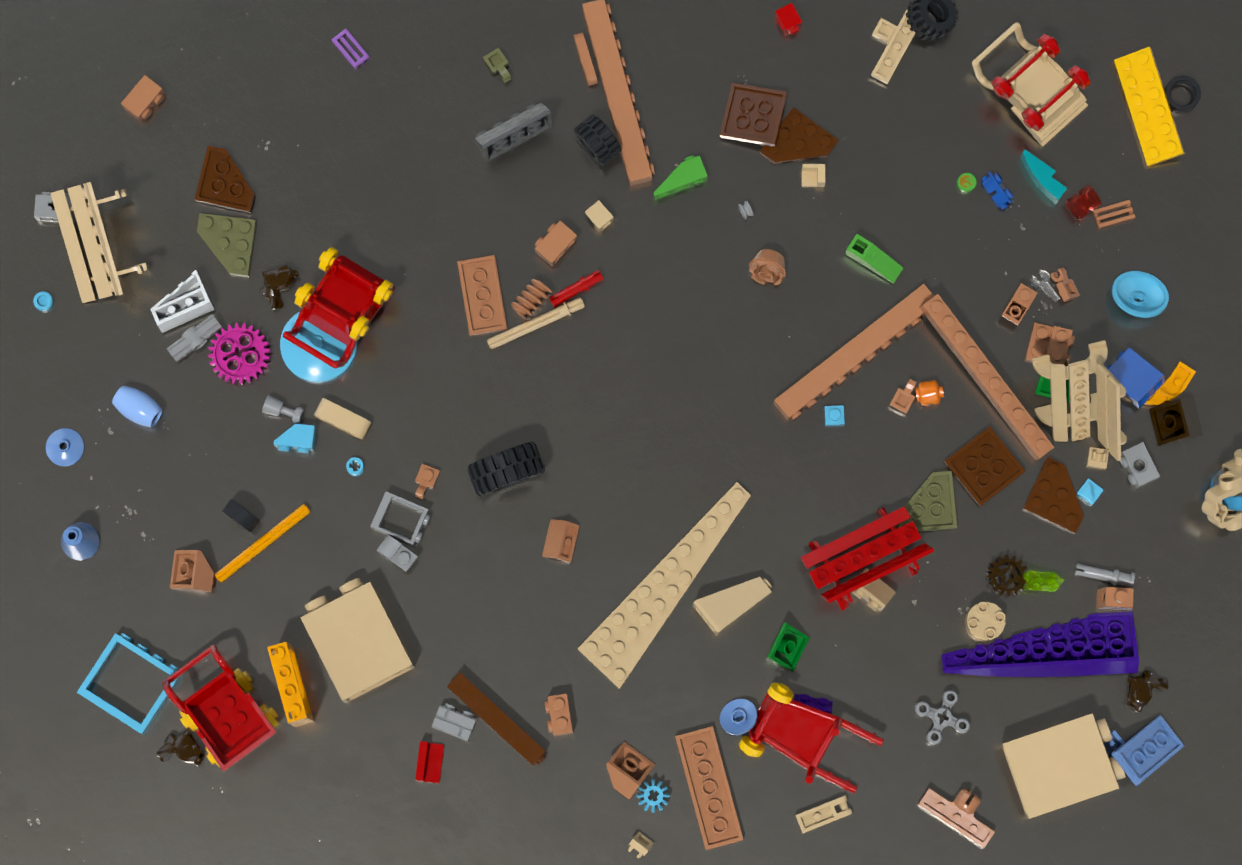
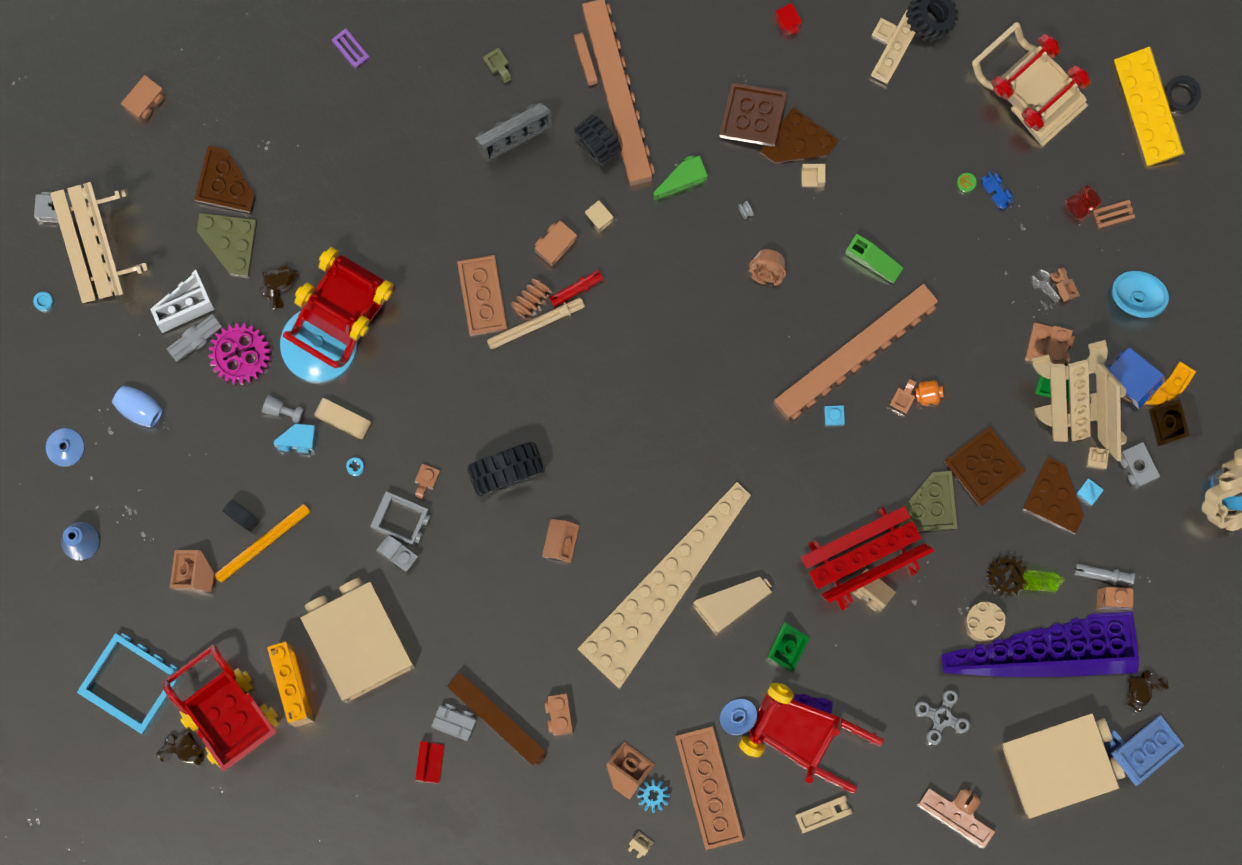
(986, 377): nougat brick -> none
(1019, 304): nougat slope -> none
(1042, 176): teal slope -> none

